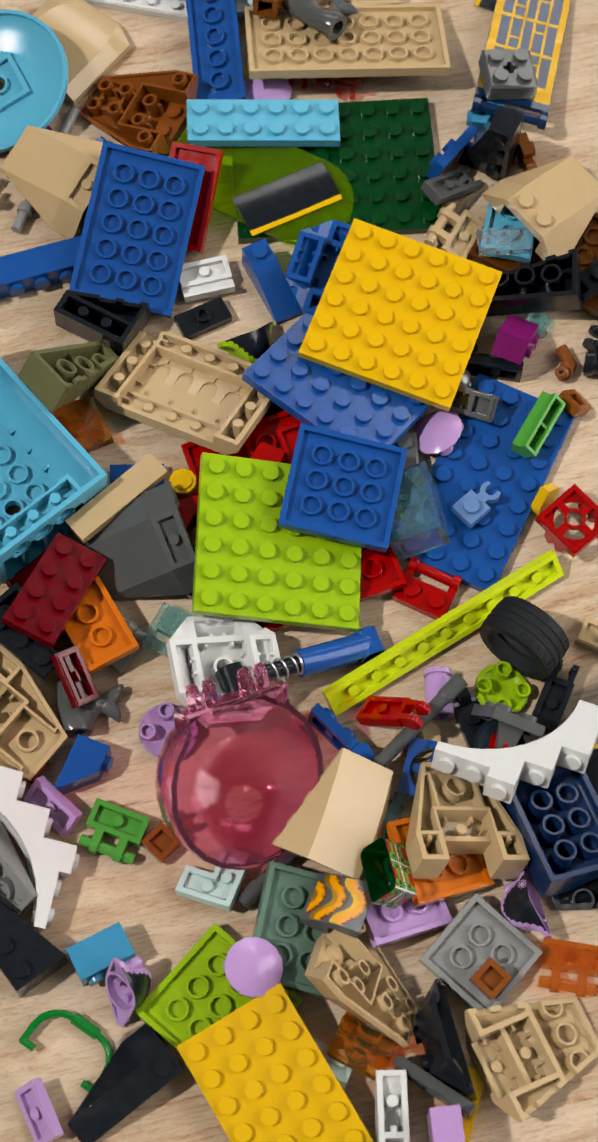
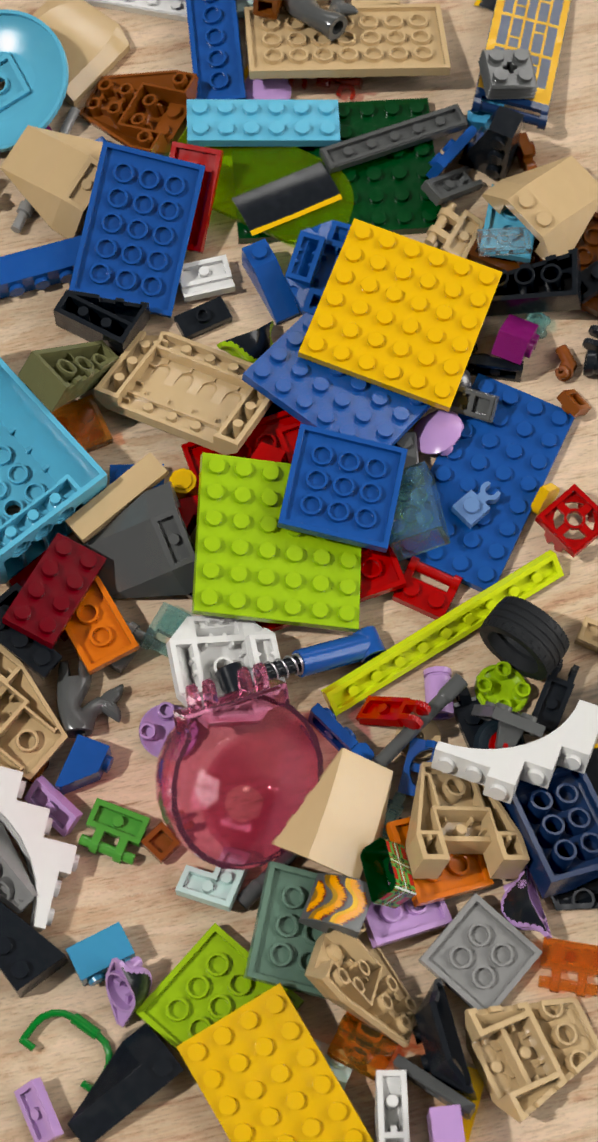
(71, 678): dark red tile -> none
(253, 966): lavender dish -> none
(393, 138): none -> dark grey tile
(490, 978): dark orange plate -> none
(538, 425): bright green piece -> none

